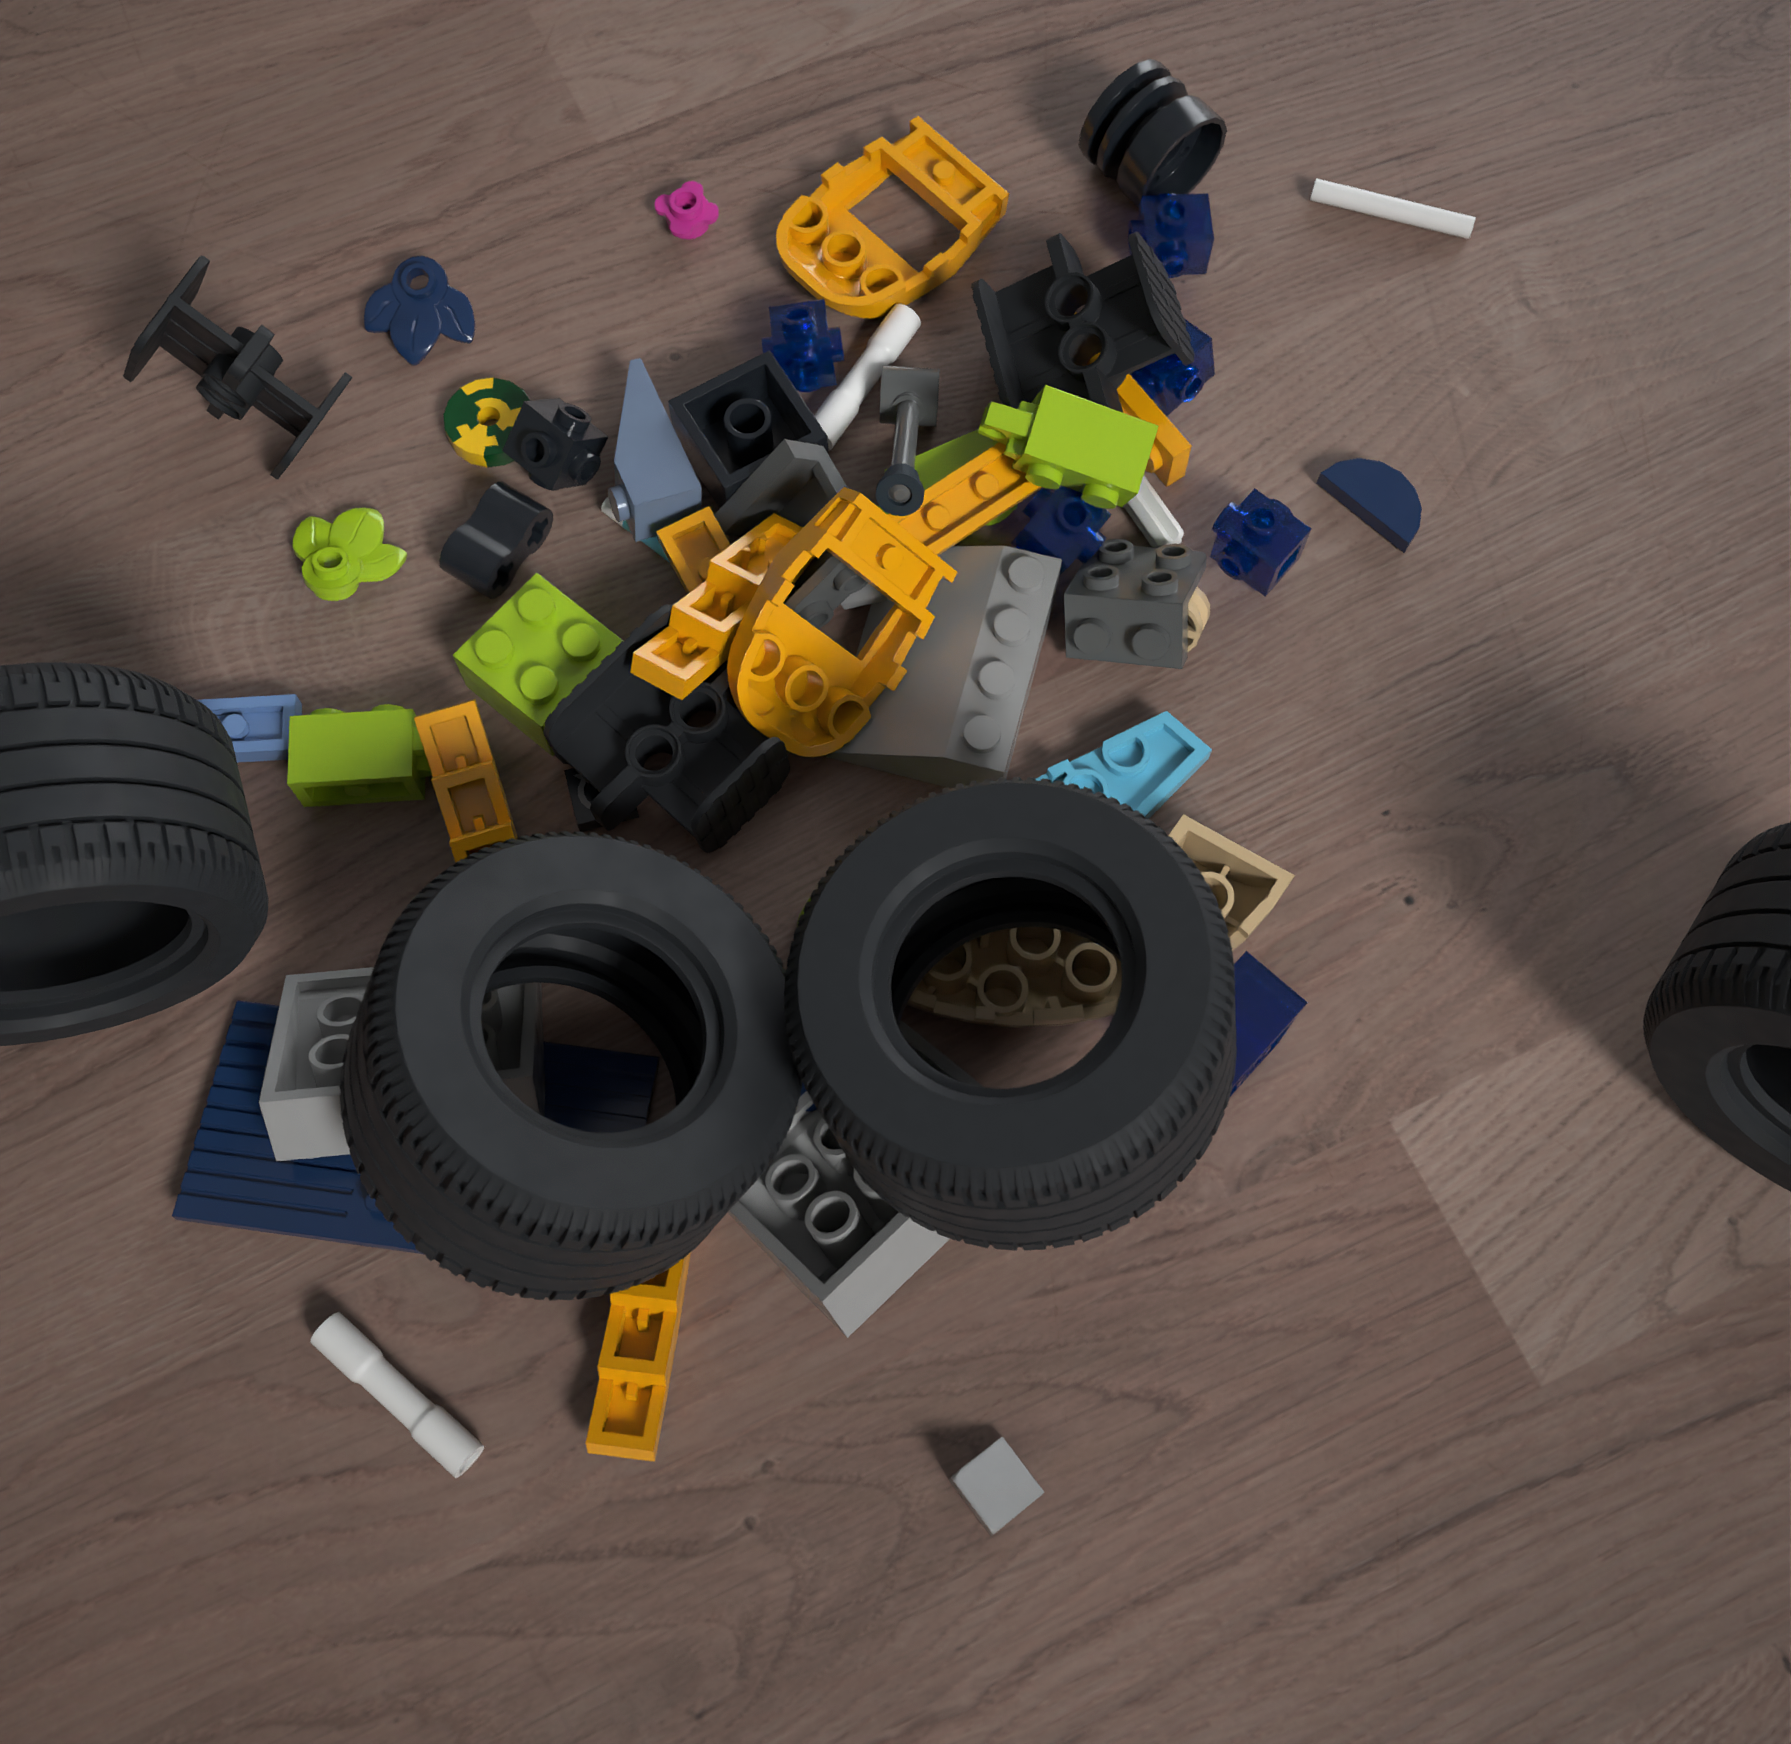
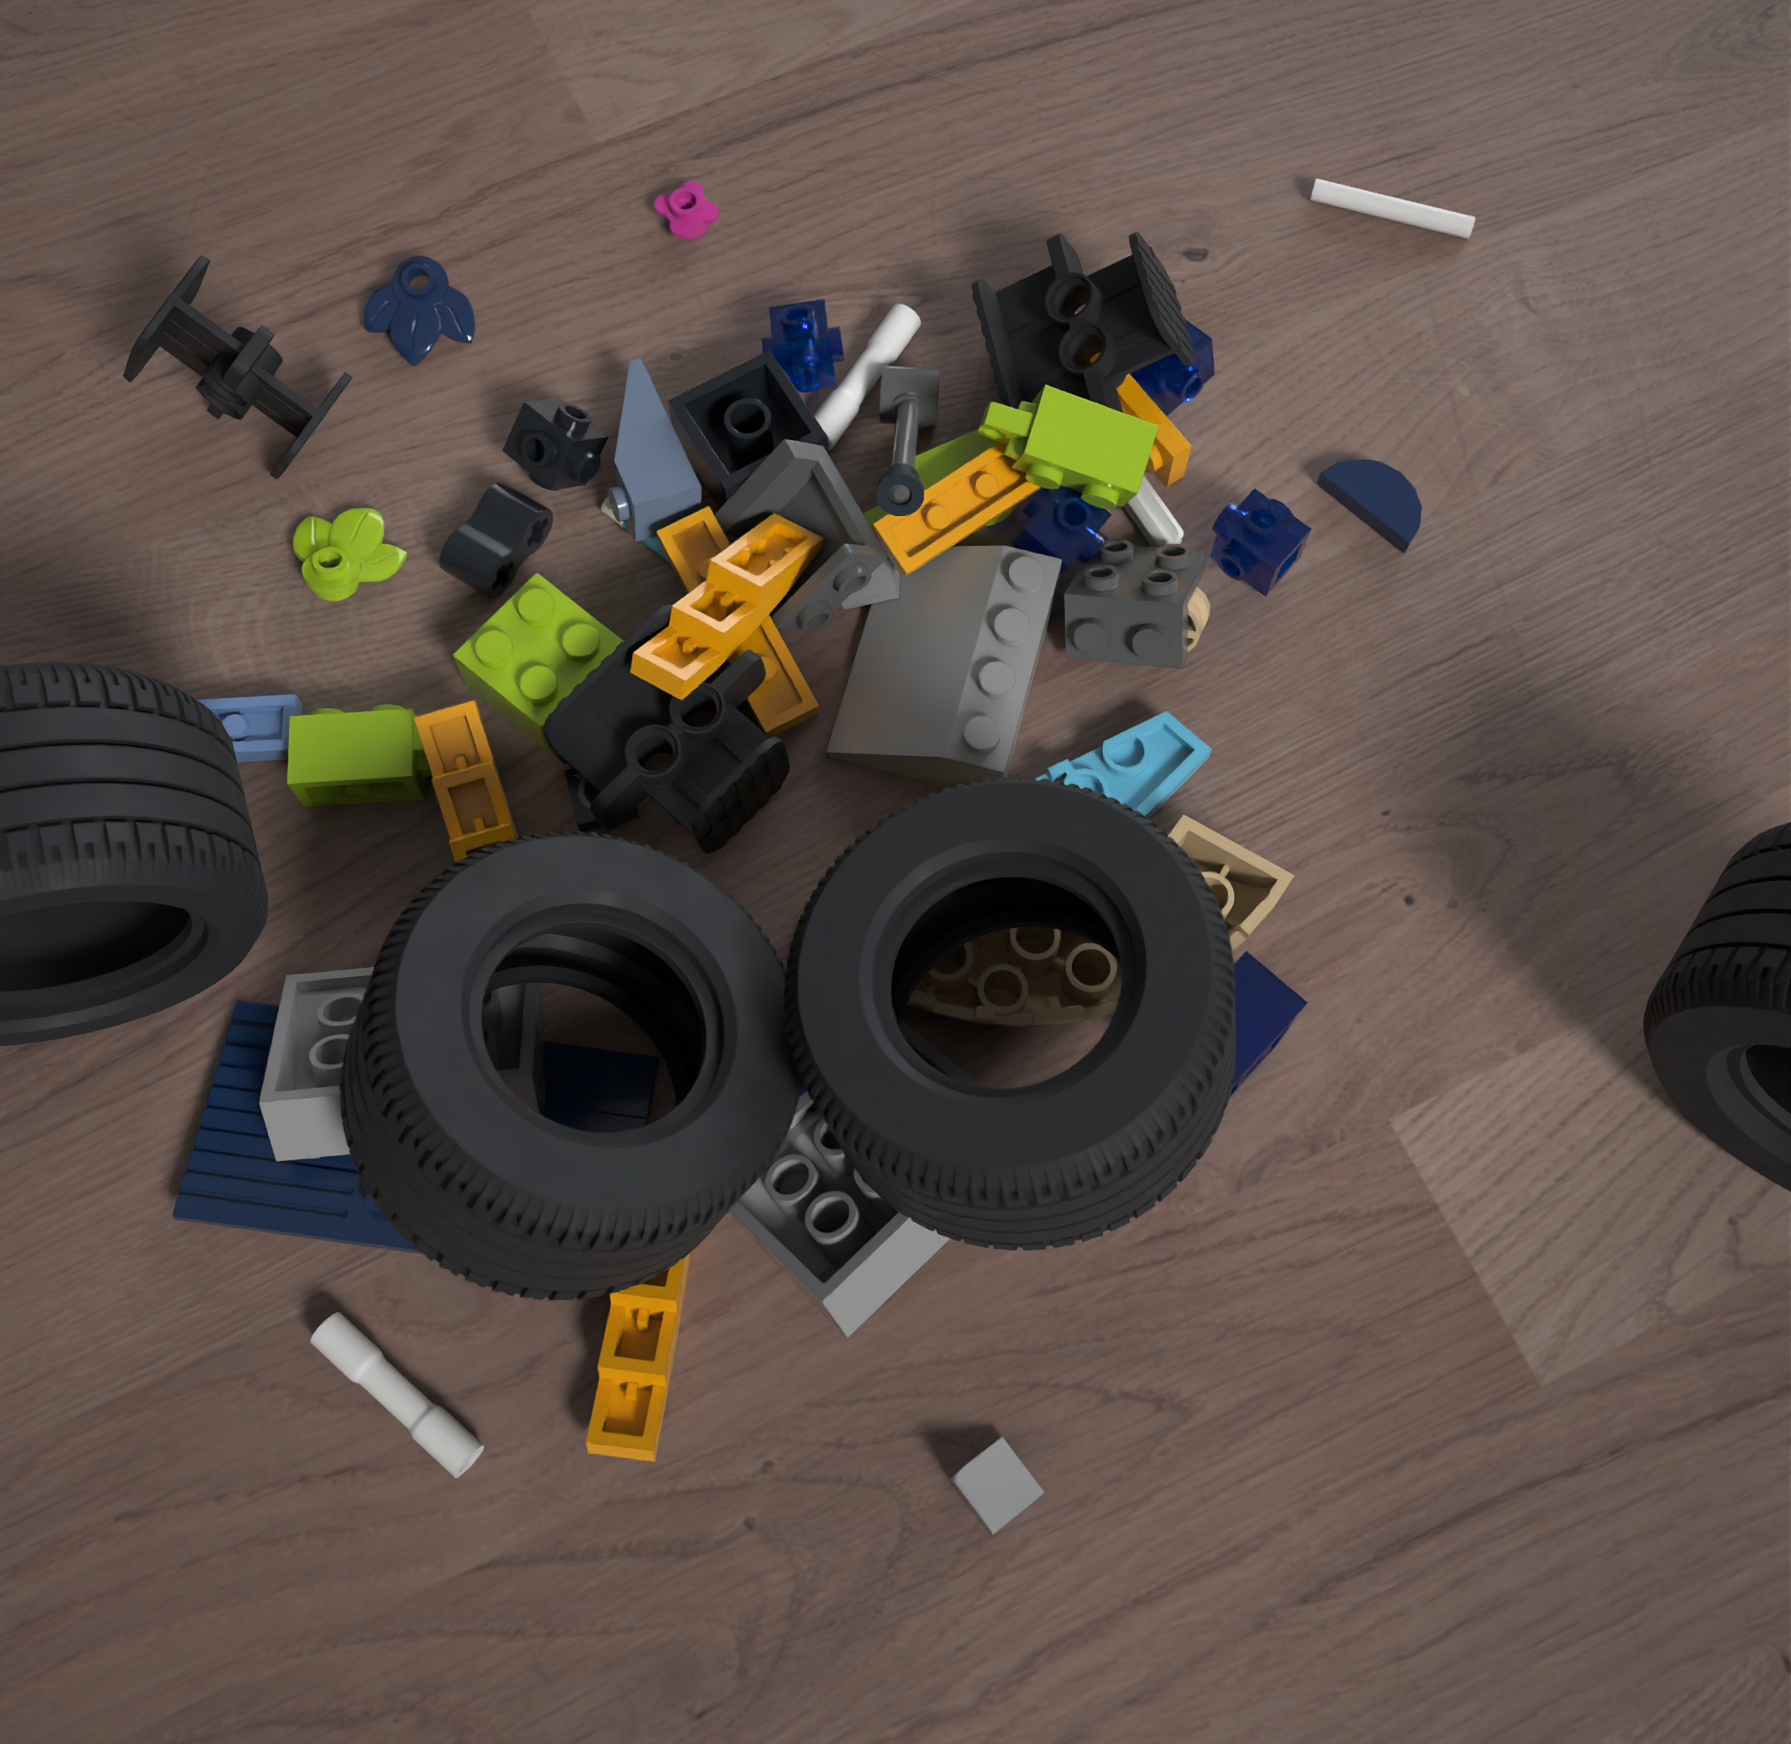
(474, 406): piece -> none
(796, 678): light orange slope -> none
(852, 266): light orange slope -> none
(1151, 133): black wheel -> none
(1177, 230): clear blue brick -> none

